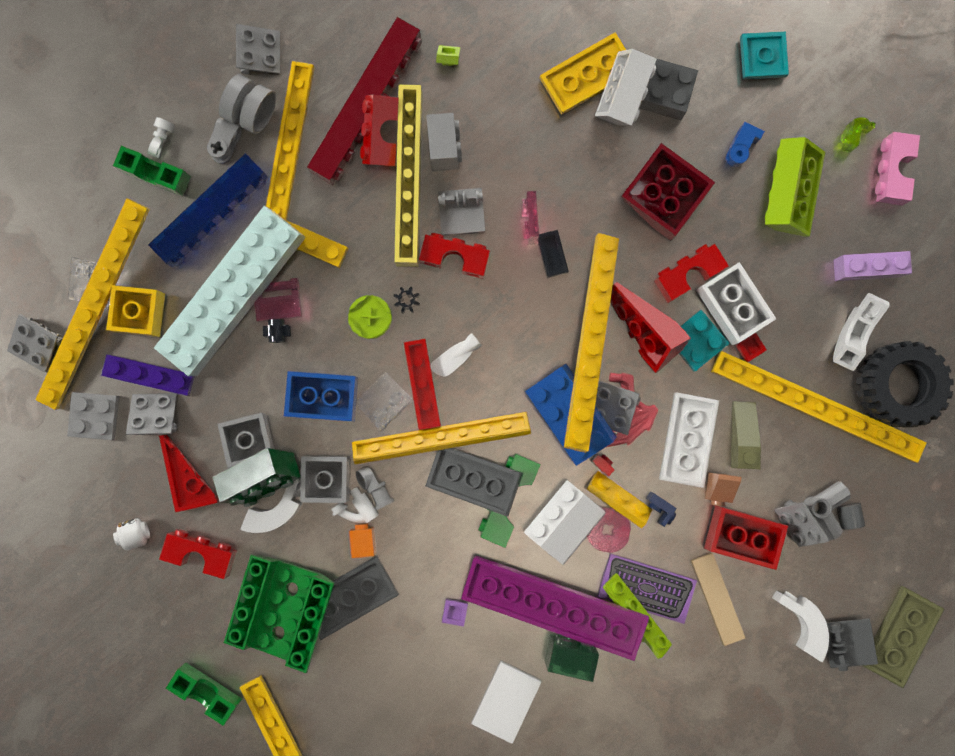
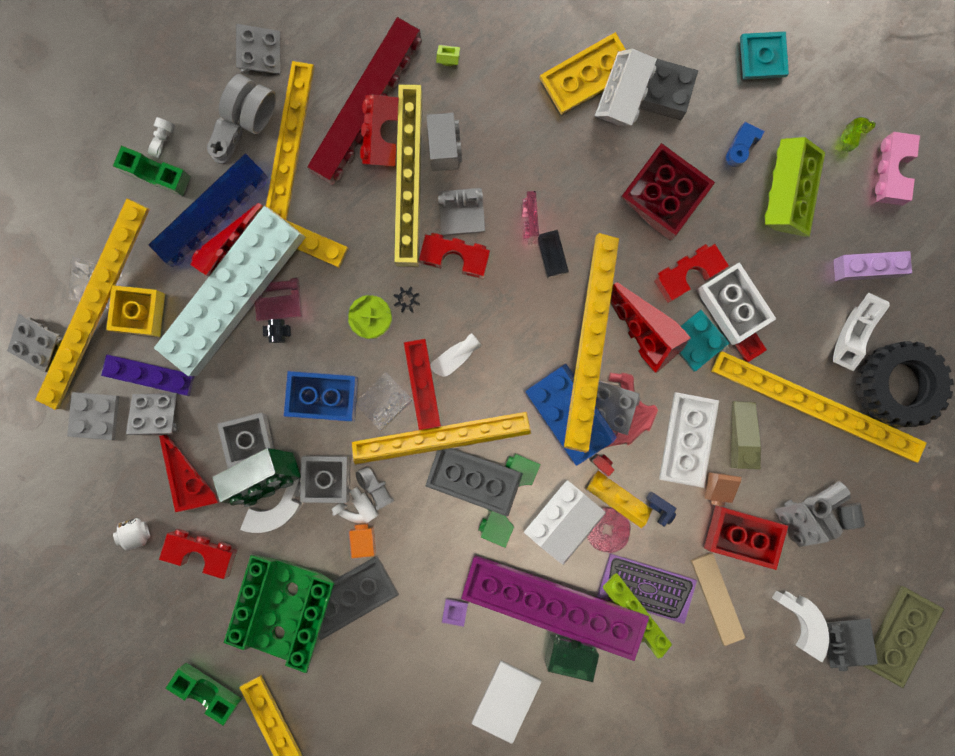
(214, 250): none -> red wedge

